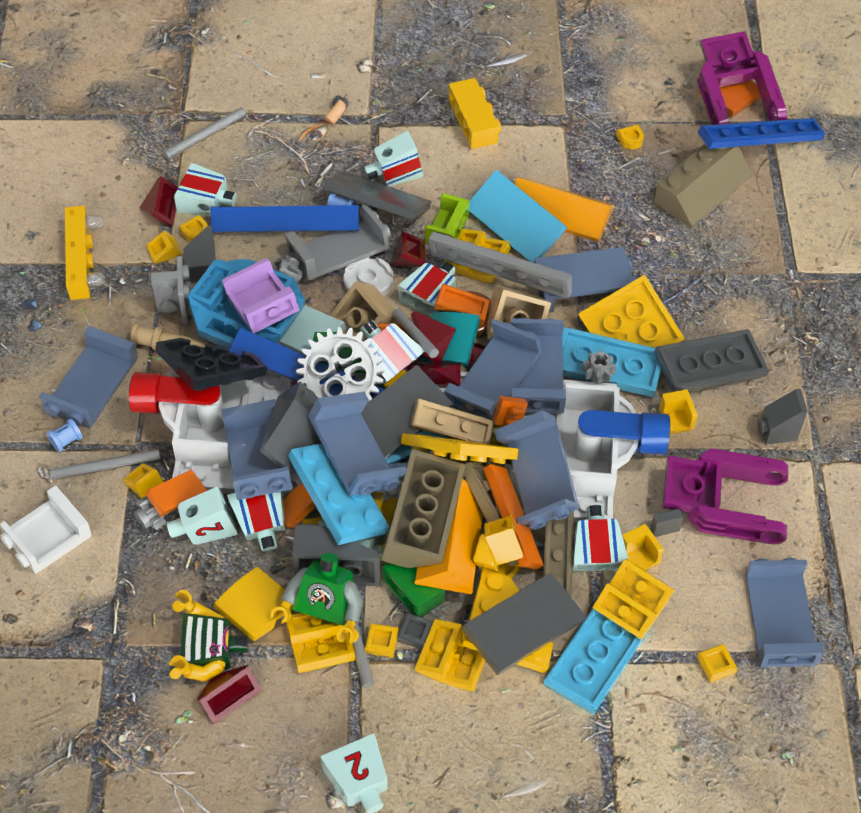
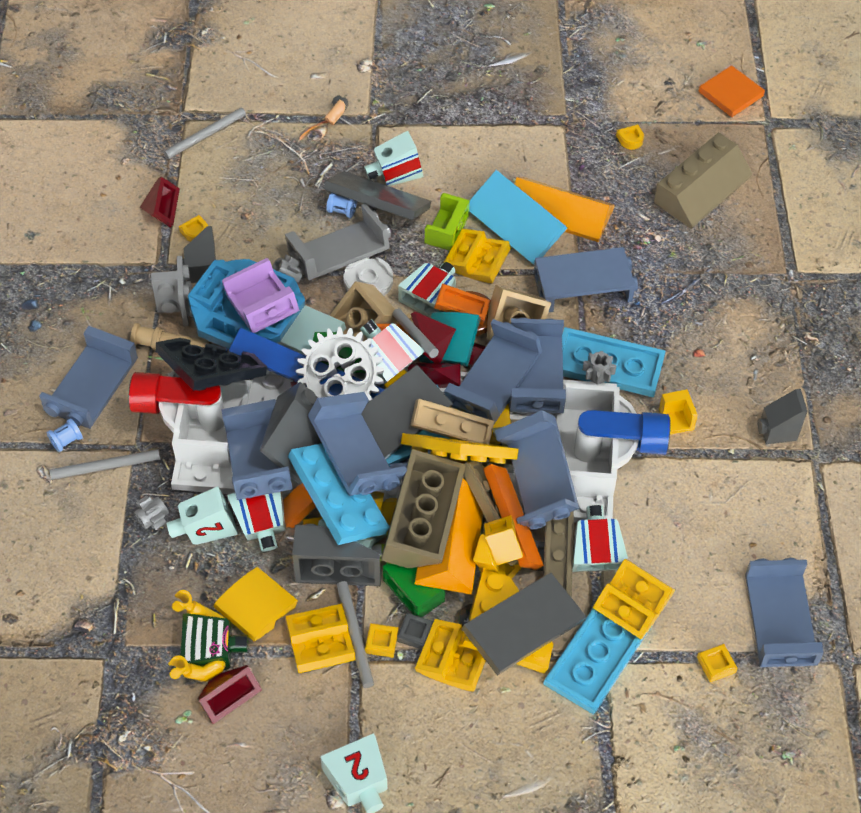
(46, 532): white panel -> none
(77, 254): yellow piece -> none
(142, 479): yellow slope -> none
(163, 248): yellow slope -> none
(170, 493): orange tile -> none
(201, 191): light aqua torso -> none
(285, 218): blue tile -> none
(324, 593): torso -> none
(409, 251): dark red slope -> none
(474, 113): yellow brick -> none
(501, 265): light grey plate -> none
(509, 410): orange tile -> none
(633, 316): yellow plate -> none
(642, 547): yellow panel -> none
(666, 522): dark grey tile -> none
(696, 489): magenta plate -> none
(711, 361): dark grey tile -> none
(731, 62): magenta plate -> none
(760, 133): blue tile -> none

